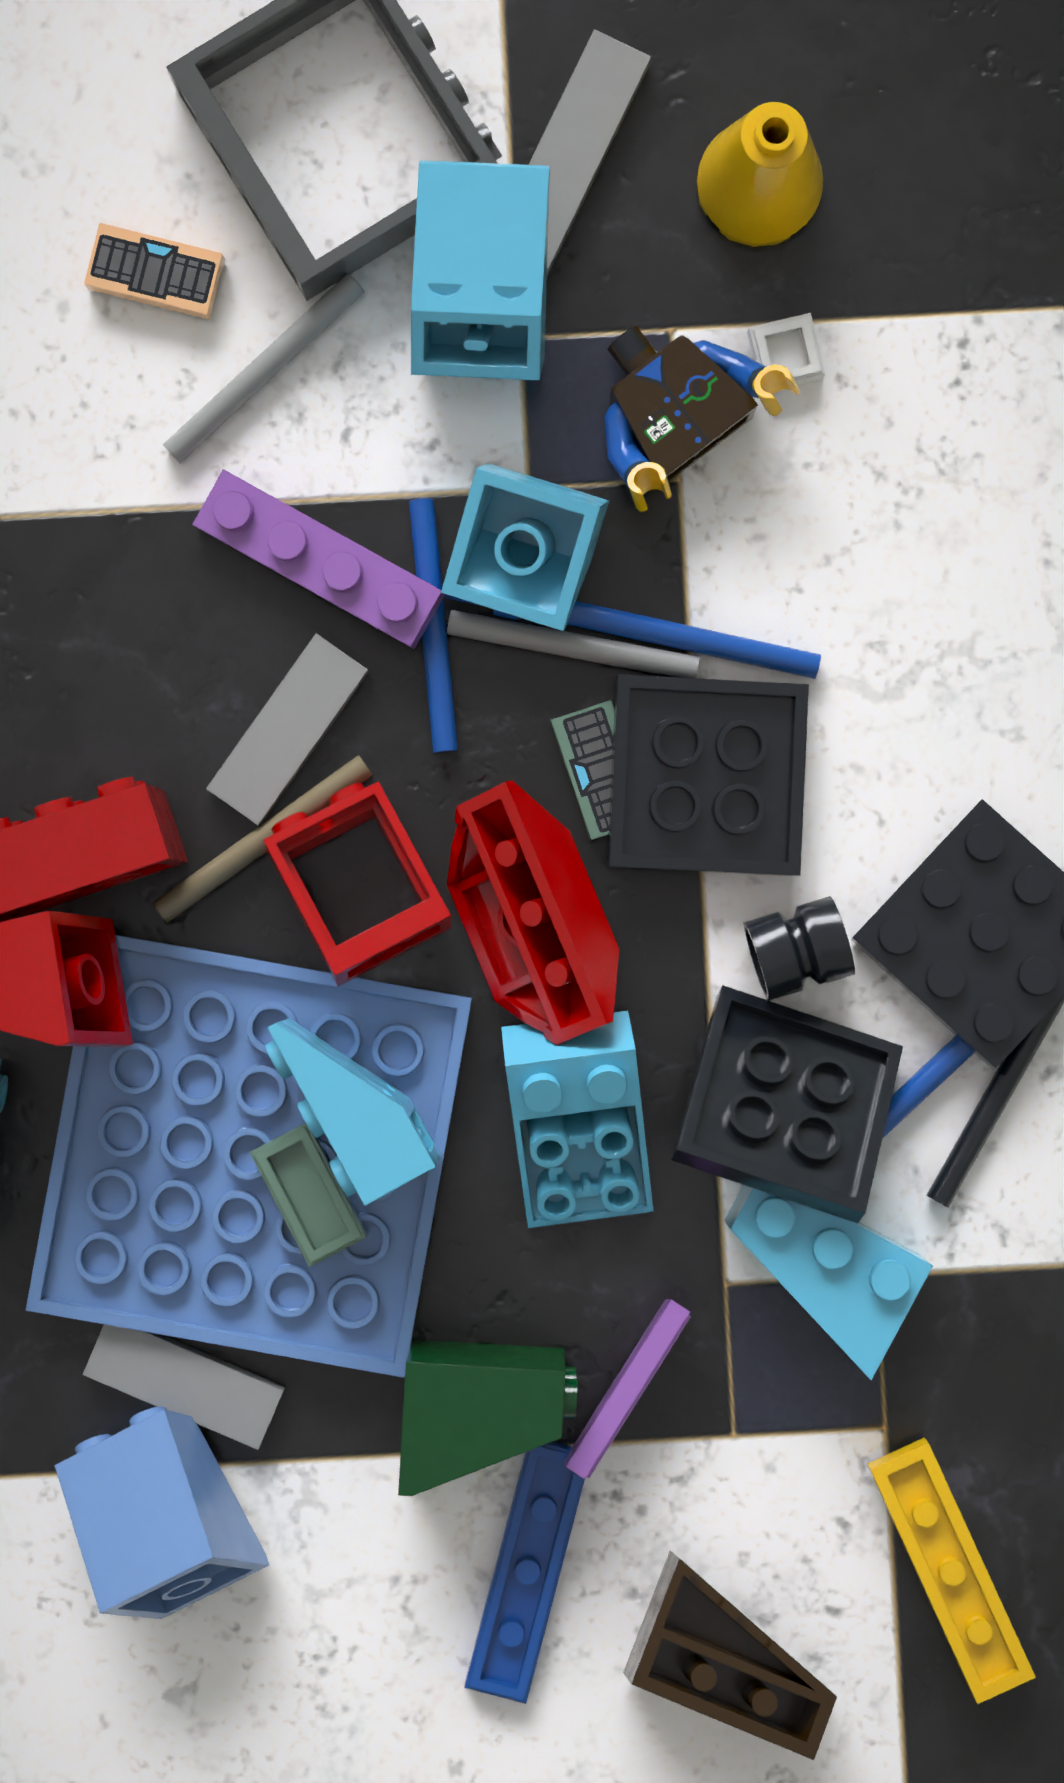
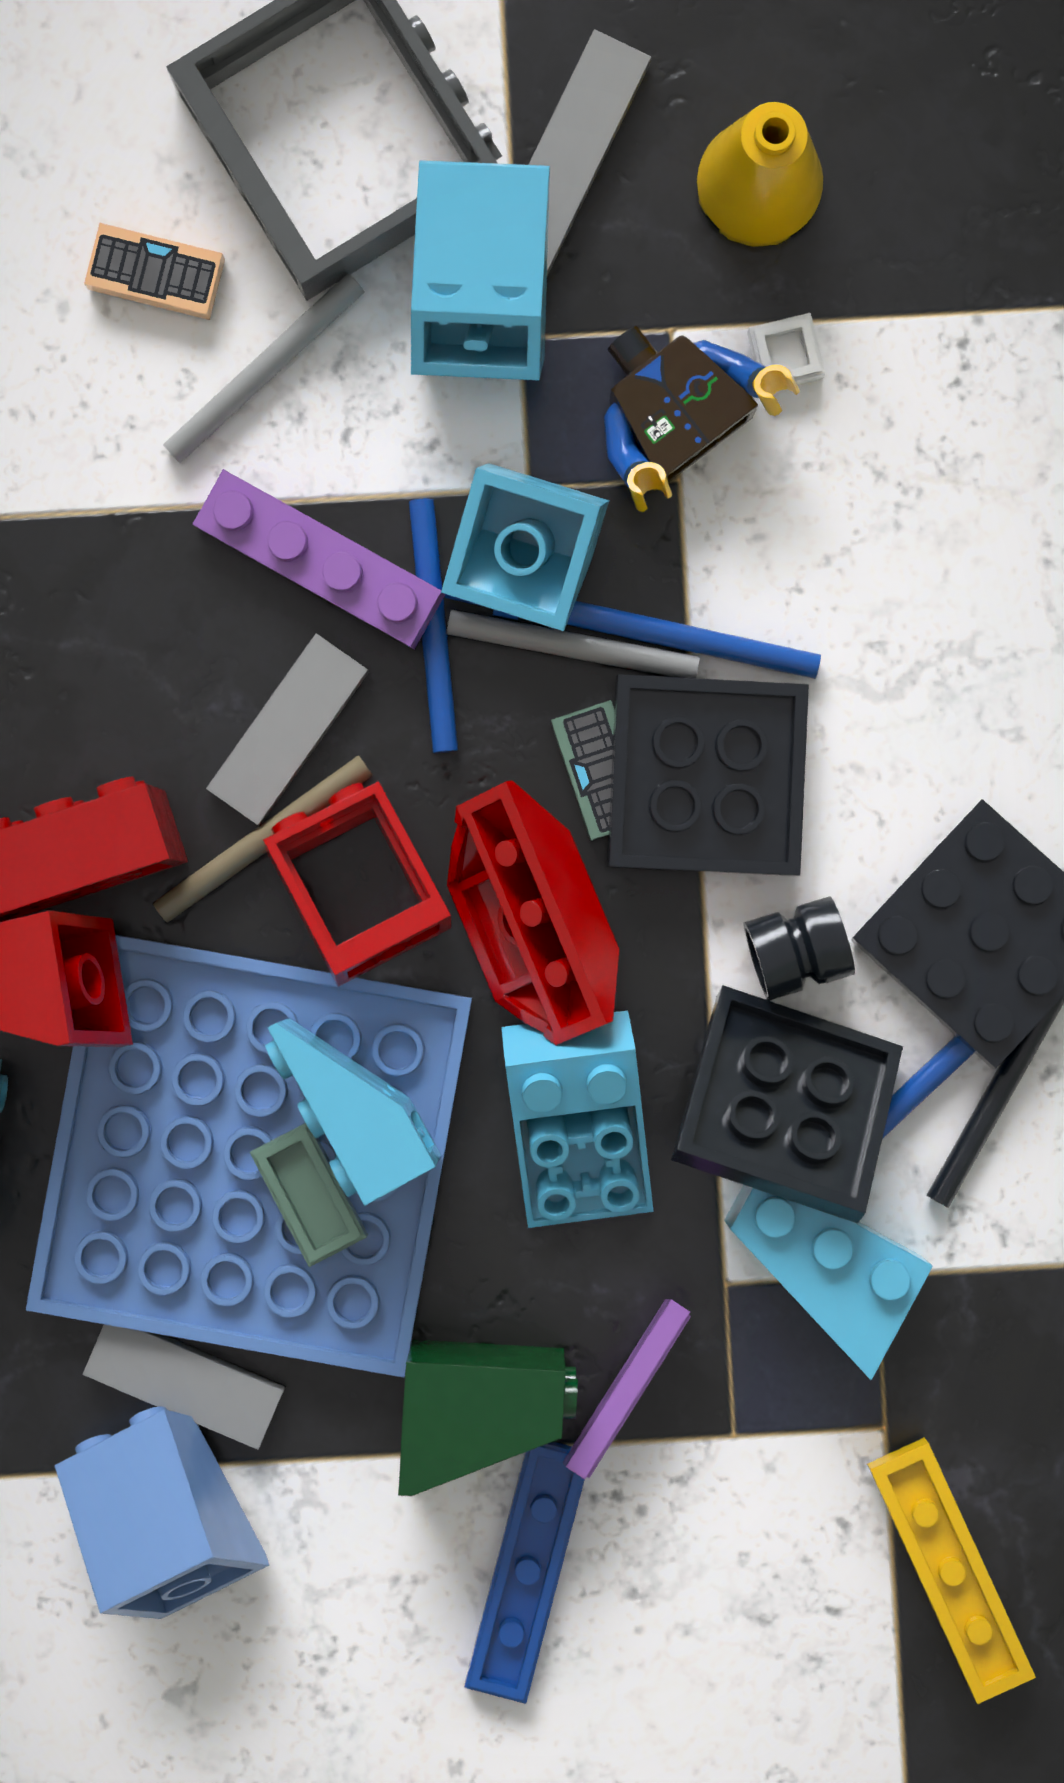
(724, 1666): dark brown wedge -> none

